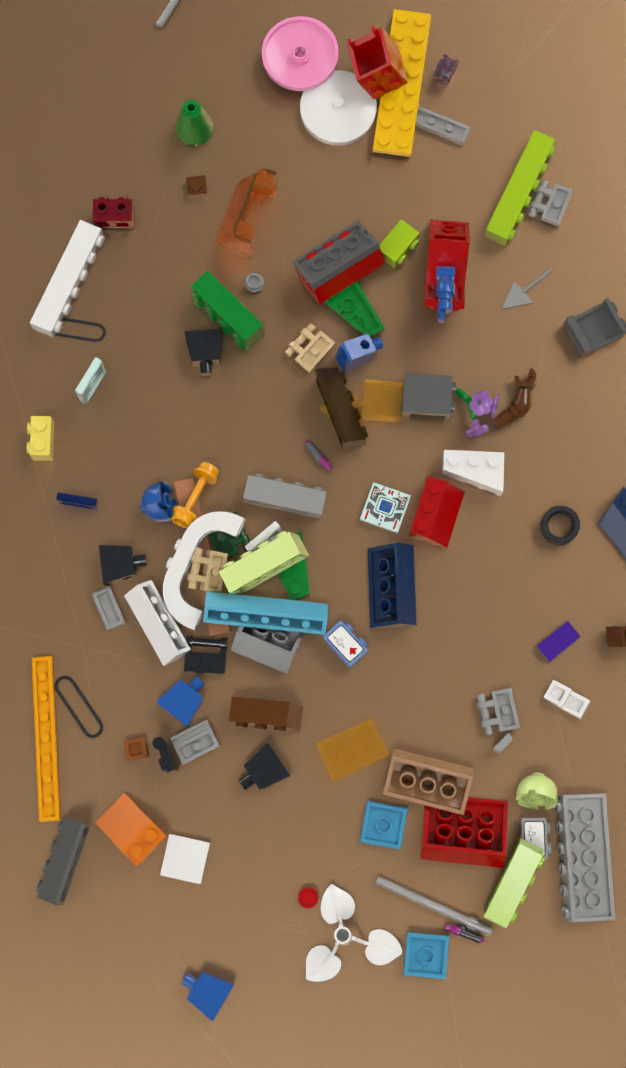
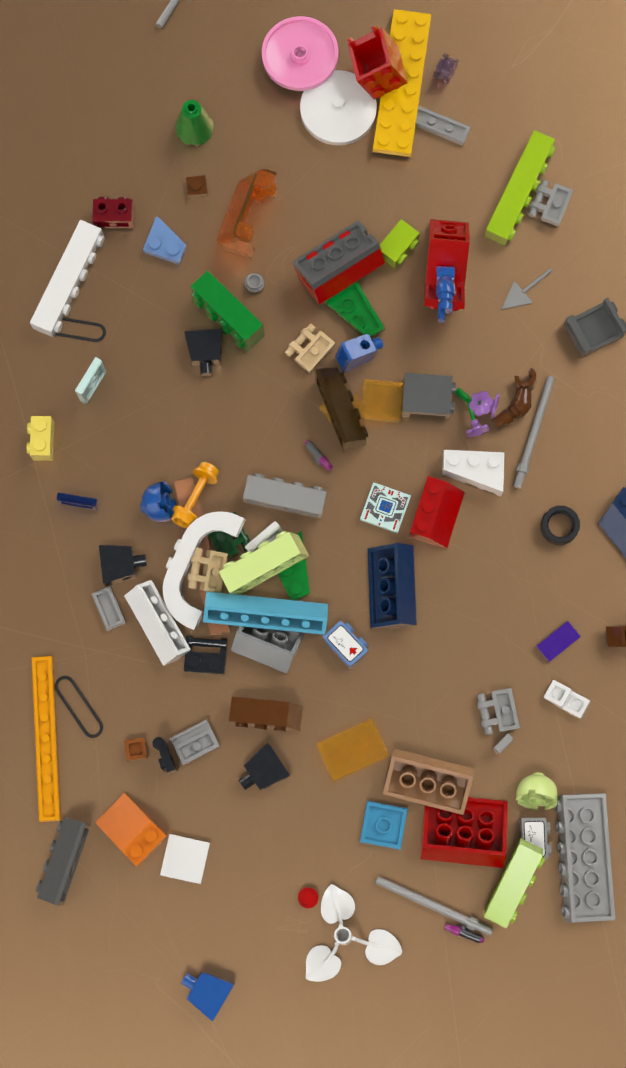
(164, 243): none -> medium blue wing
(183, 700): blue torso -> none
(426, 955): dark azure plate -> none
(523, 467): none -> light grey bar

